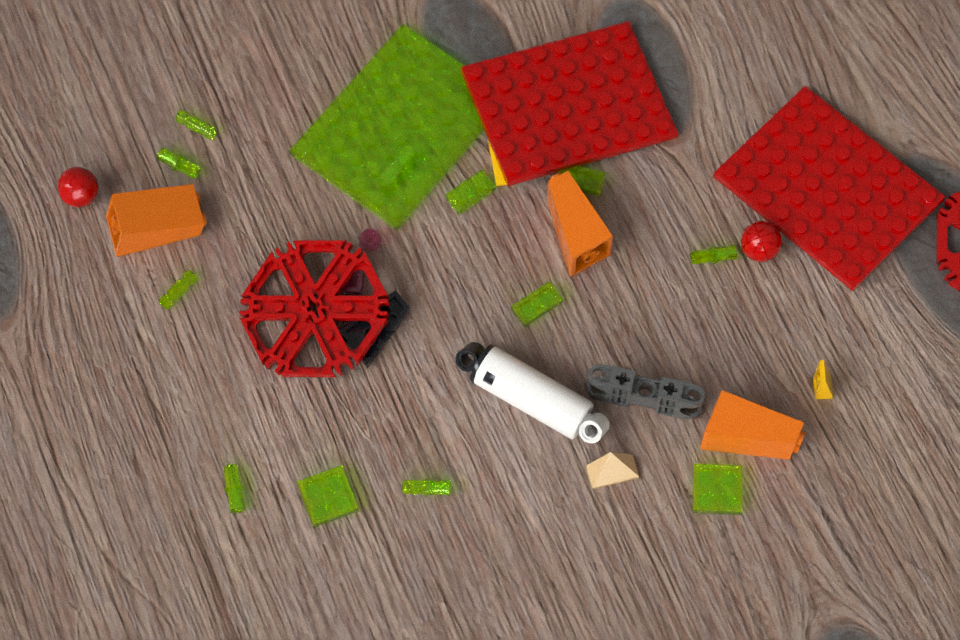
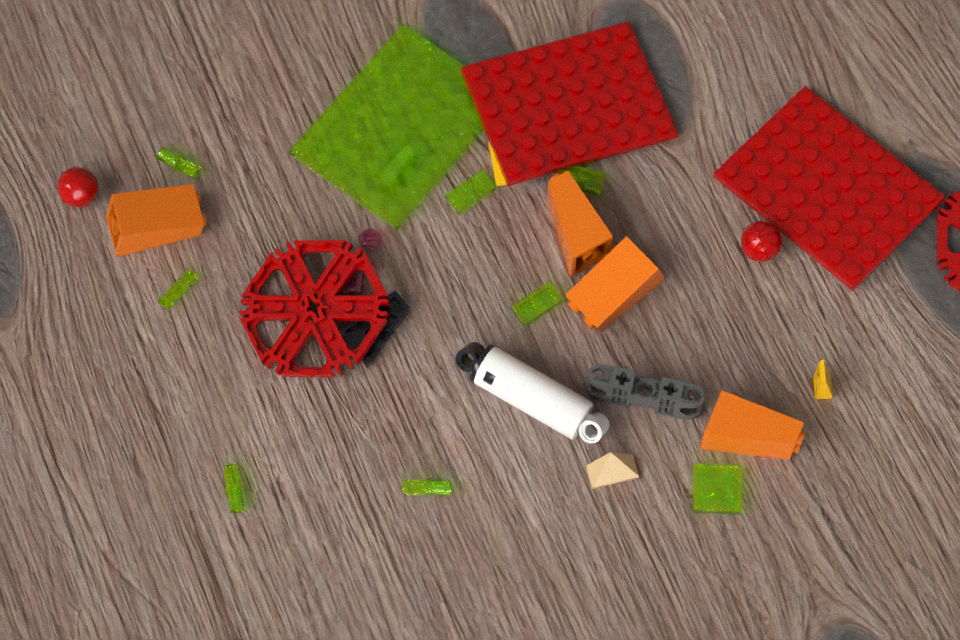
(196, 124): clear neon green axle -> none
(327, 496): clear neon green plate -> none
(614, 285): none -> orange slope
(713, 254): clear neon green axle -> none

